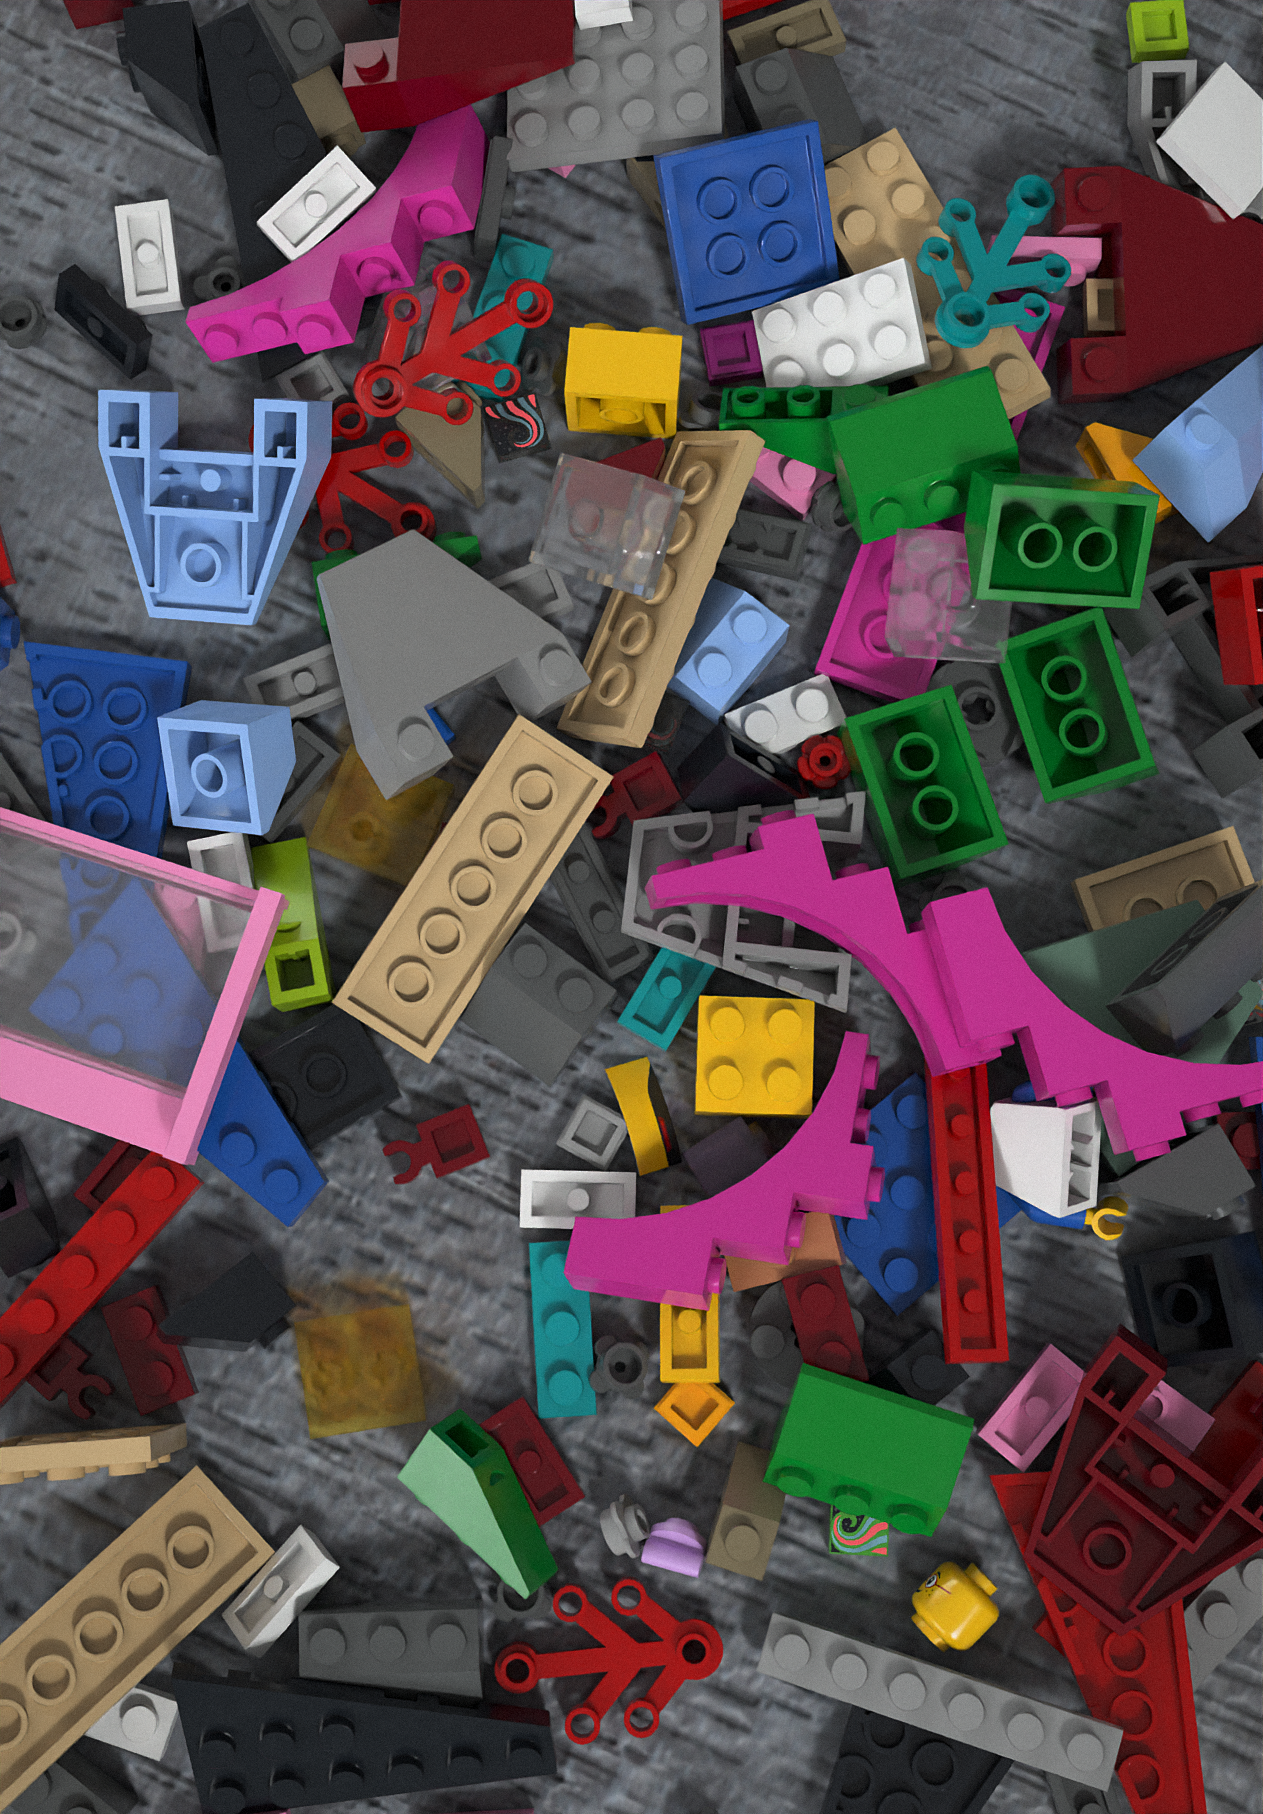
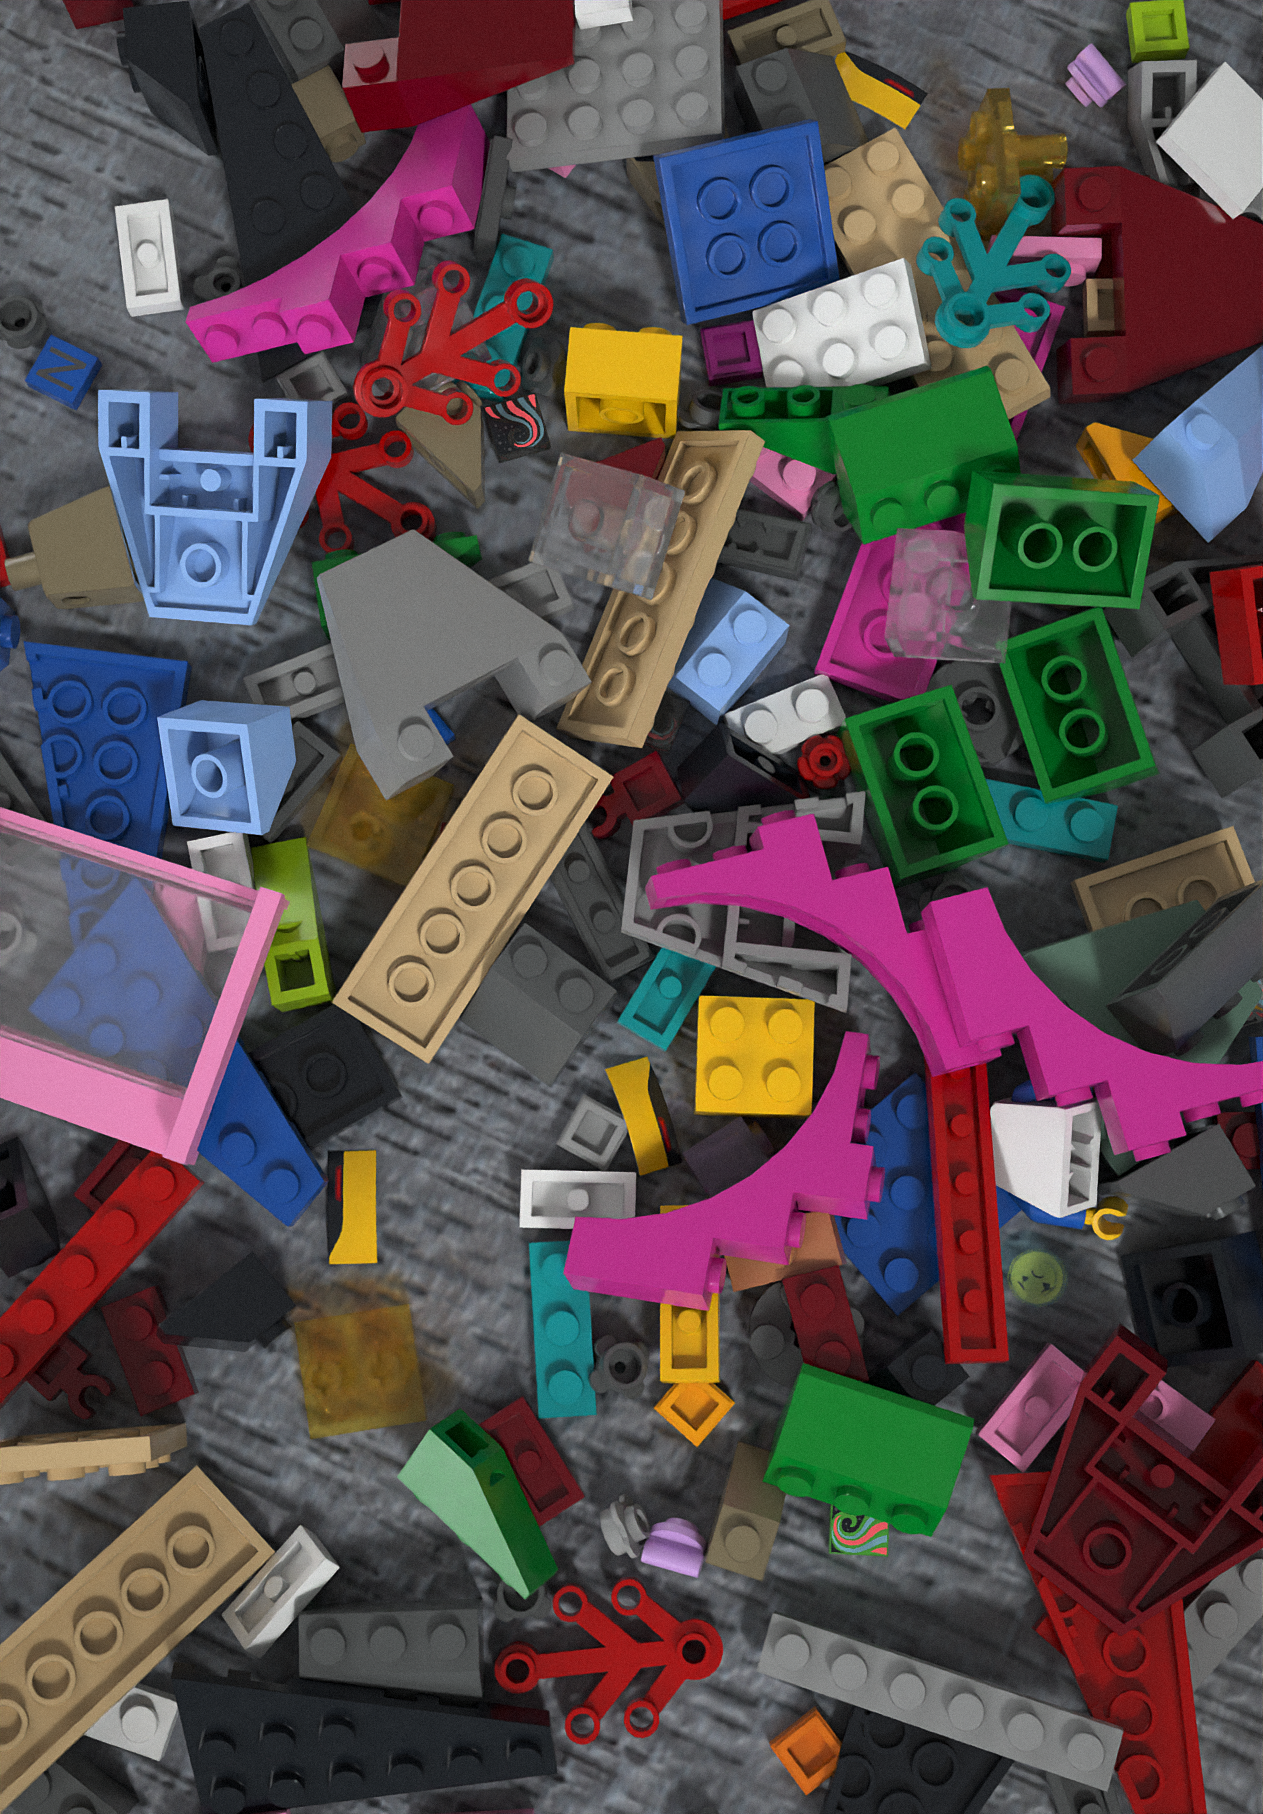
(63, 372): none -> blue tile
(79, 555): none -> dark tan torso
(103, 321): black plate -> none
(316, 205): white plate -> none
(352, 1207): none -> yellow sticker
(447, 1144): dark red plate -> none
(808, 1750): none -> orange tile
(879, 89): none -> yellow sticker
(955, 1606): yellow head -> none
(999, 157): none -> clear yellow plate
(1037, 1277): none -> clear light blue tile
(1066, 827): none -> teal plate
(1093, 78): none -> lavender plate

